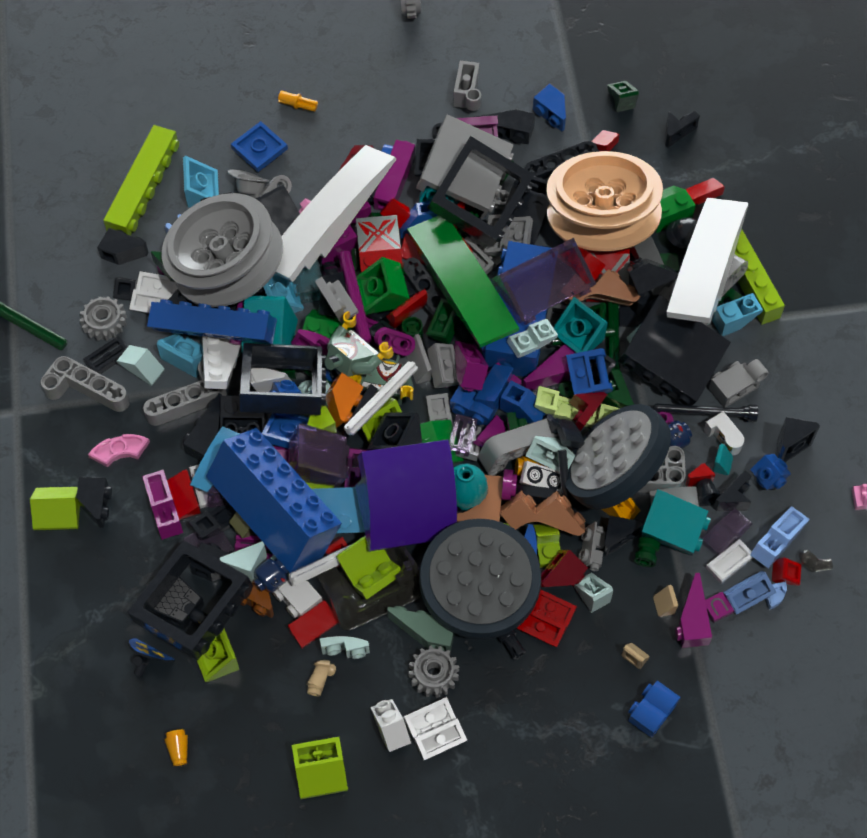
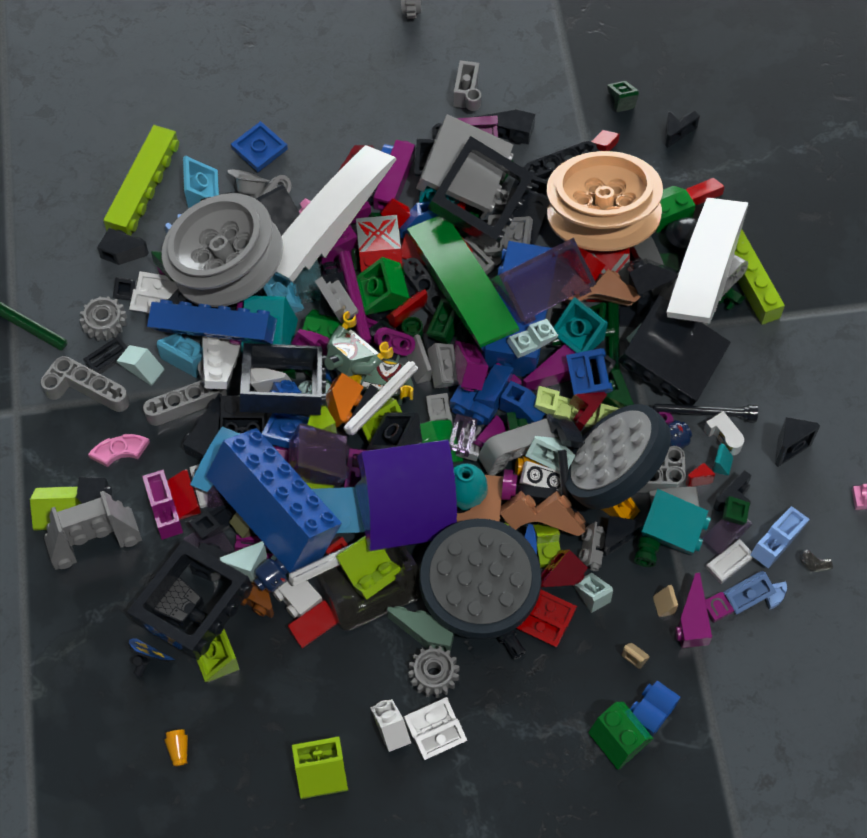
(87, 522): none -> light grey wedge
(297, 101): light orange axle -> none
(318, 678): tan arm -> none
(353, 646): light aqua slope -> none
(551, 106): blue slope -> none
(566, 390): dark green piece -> none
(619, 734): none -> green slope
(707, 492): black piece -> none
(736, 314): medium azure slope -> none
(736, 510): none -> dark green plate
(737, 381): light grey hinge -> none
(771, 472): blue brick -> none
(786, 570): red slope -> none

